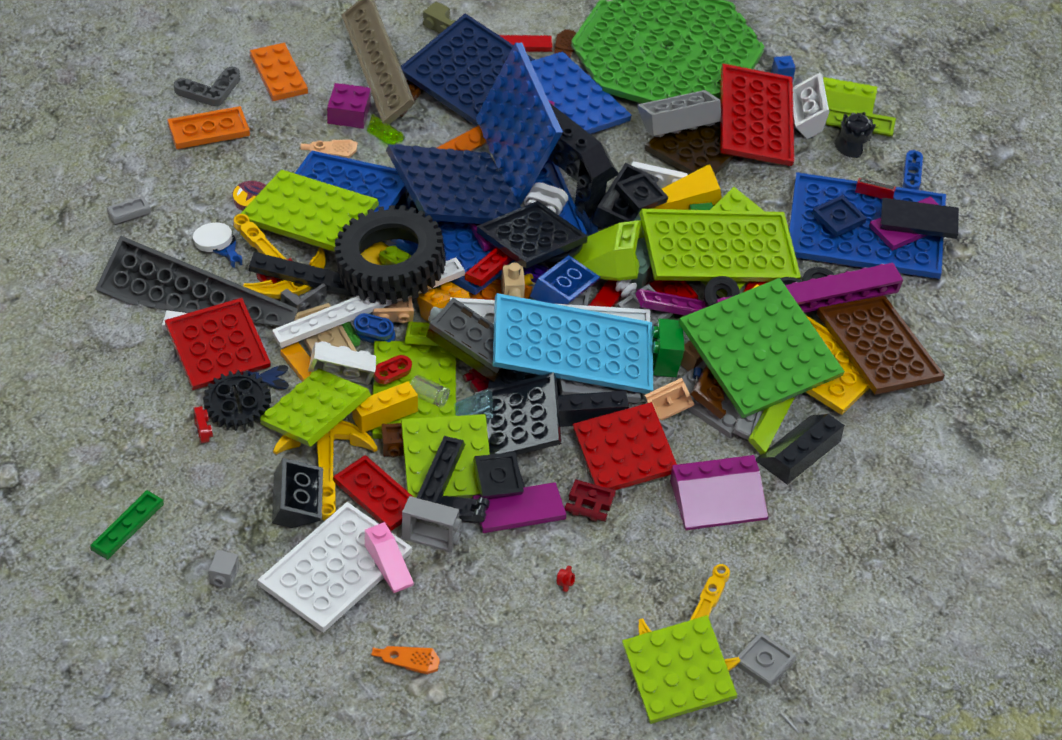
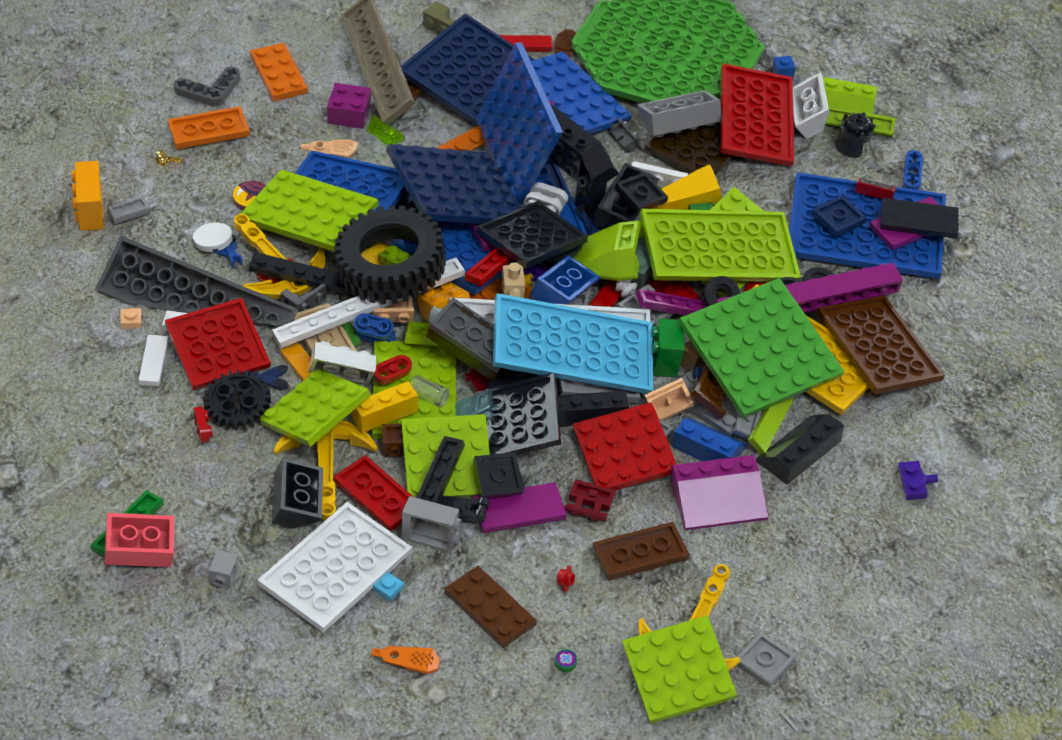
(88, 195): none -> light orange brick
(131, 318): none -> light nougat plate
(139, 540): none -> coral brick
(153, 360): none -> white tile
(162, 159): none -> clear yellow hand
(388, 557): bright pink slope -> none
(388, 586): none -> medium azure plate
(490, 606): none -> reddish brown plate
(565, 660): none -> tile
(630, 139): none -> dark grey hinge
(640, 551): none -> reddish brown plate
(705, 442): none -> blue slope
(914, 480): none -> dark purple plate

